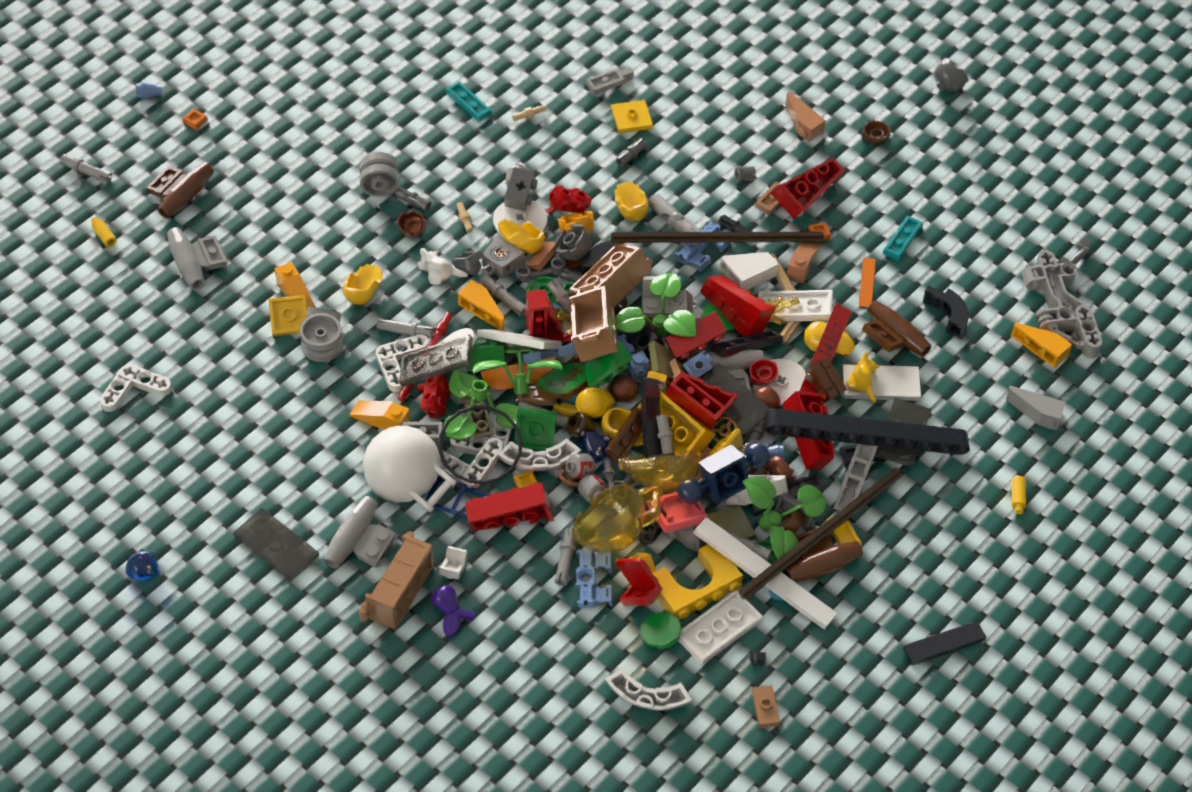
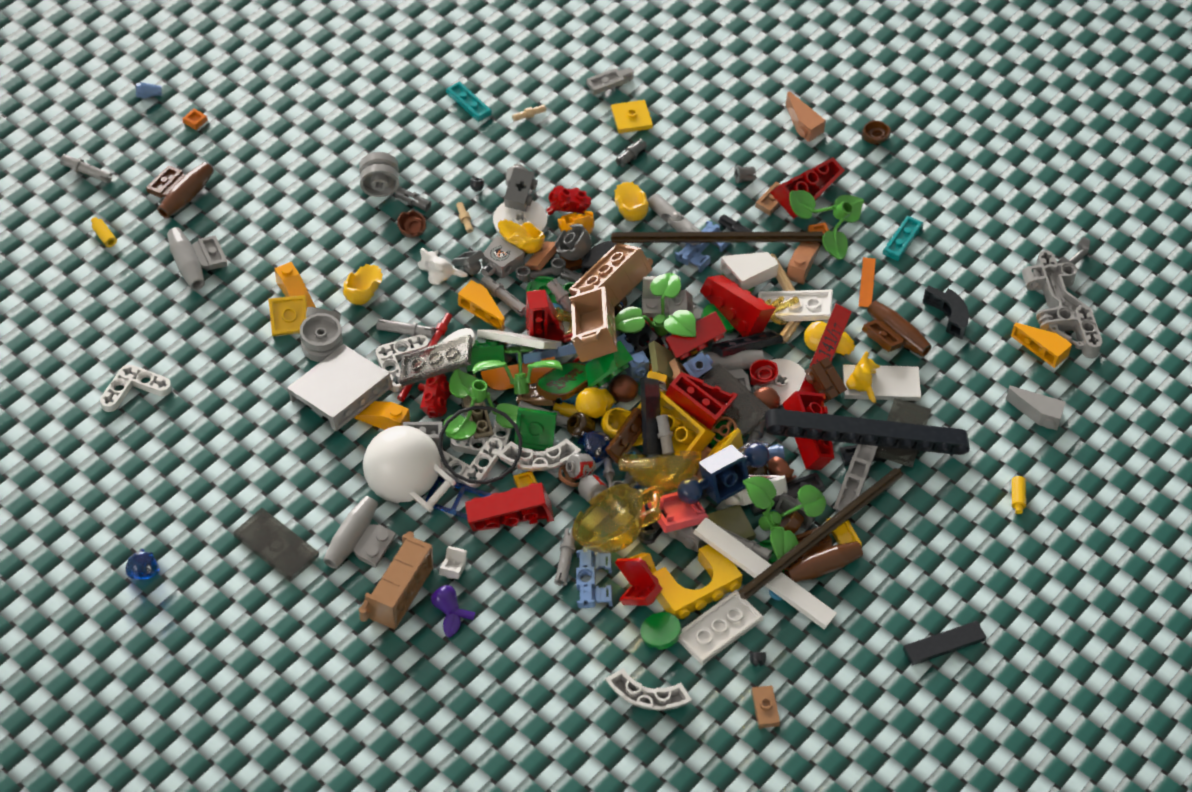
(341, 386): none -> panel
(477, 184): none -> black hinge
(846, 209): none -> bright green plant
(949, 77): dark grey cylinder -> none

